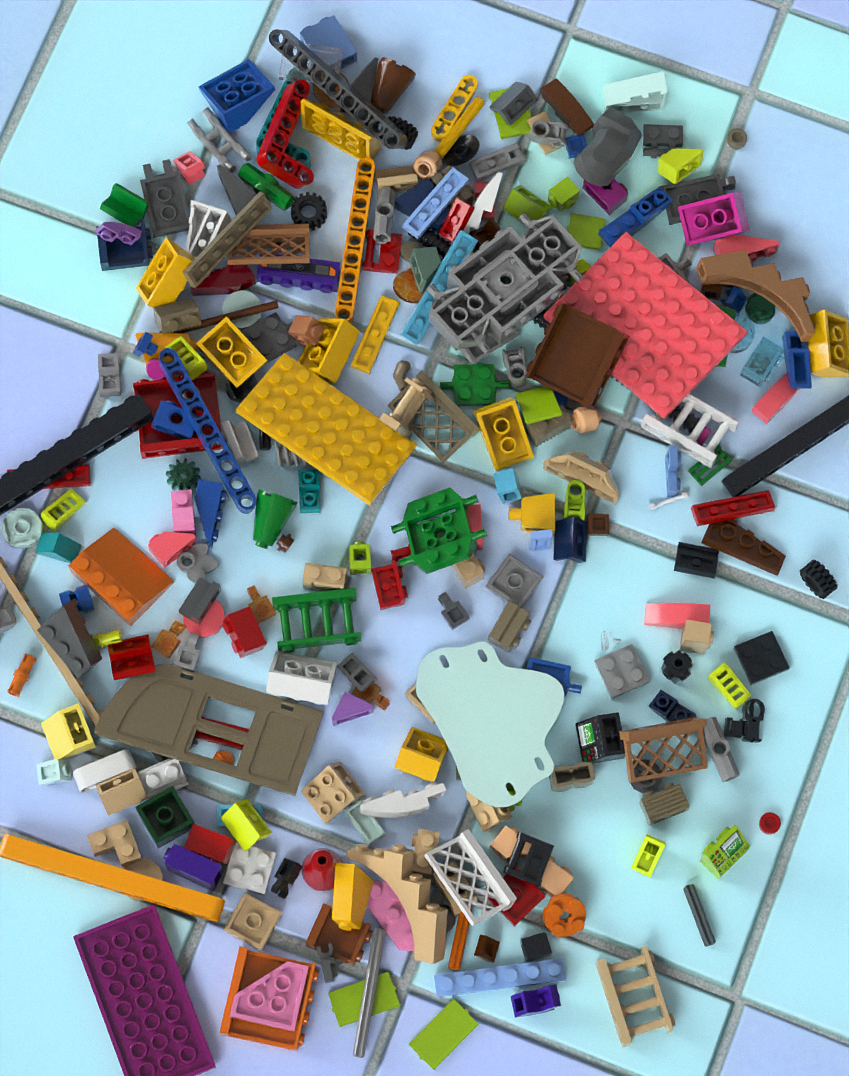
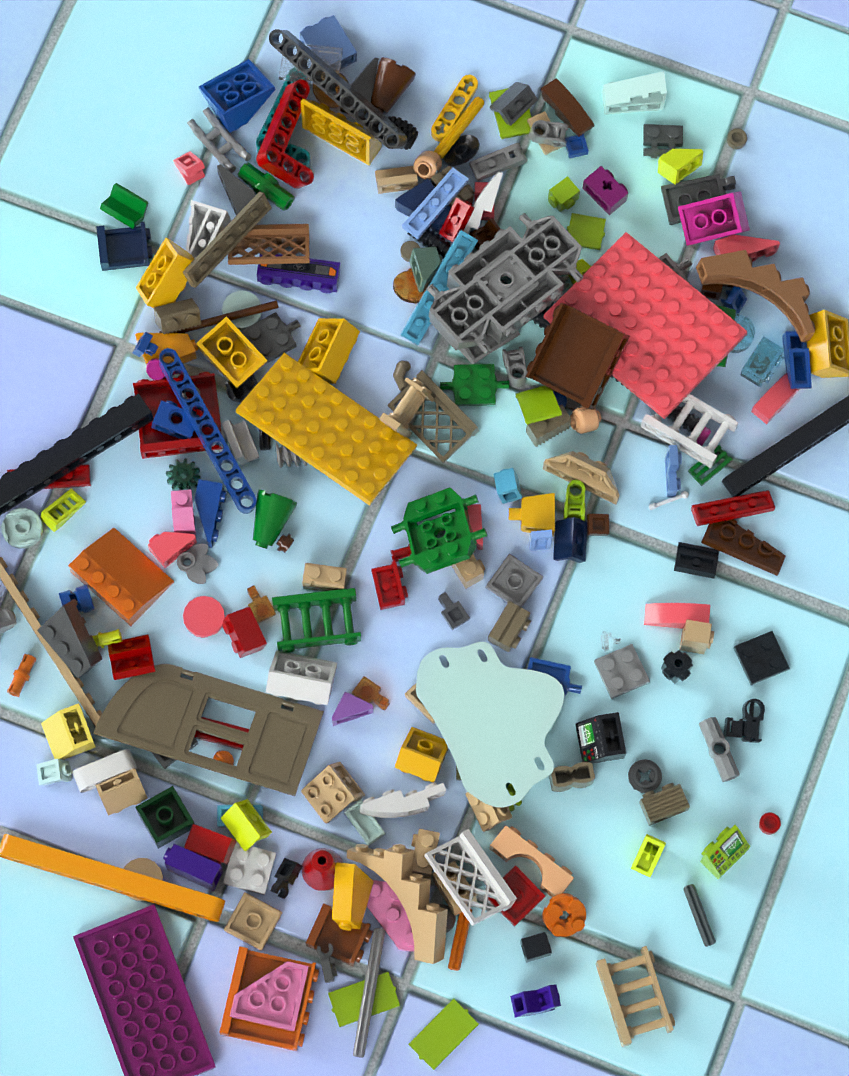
(58, 547): teal slope -> none
(109, 374): light grey slope -> none
(111, 230): medium lavender slope -> none
(118, 838): tan plate -> none
(162, 776): white plate -> none
(166, 200): dark grey tile -> none
(167, 641): clear orange plate -> none
(188, 655): light grey plate -> none
(194, 367): neon yellow slope -> none
(200, 600): dark grey panel -> none
(225, 281): dark red slope -> none
(306, 330): nougat brick -> none
(309, 200): black tyre -> none
(309, 491): teal slope -> none
(355, 233): light orange beam -> none
(357, 672): dark grey slope -> none
(361, 566): lime brick -> none
(375, 334): yellow tile -> none
(384, 215): light grey piece -> none
(388, 257): red plate -> none
(486, 948): reddish brown plate -> none
(499, 977): light blue plate -> none
(503, 433): yellow slope -> none
(524, 201): lime panel -> none
(535, 861): black plate -> none
(609, 150): dark grey piece -> none
(637, 216): blue slope -> none
(666, 731): medium nougat fence -> none
(669, 708): dark blue slope -> none
(724, 668): neon yellow slope -> none
(759, 309): clear green hair -> none
(818, 579): black tyre -> none

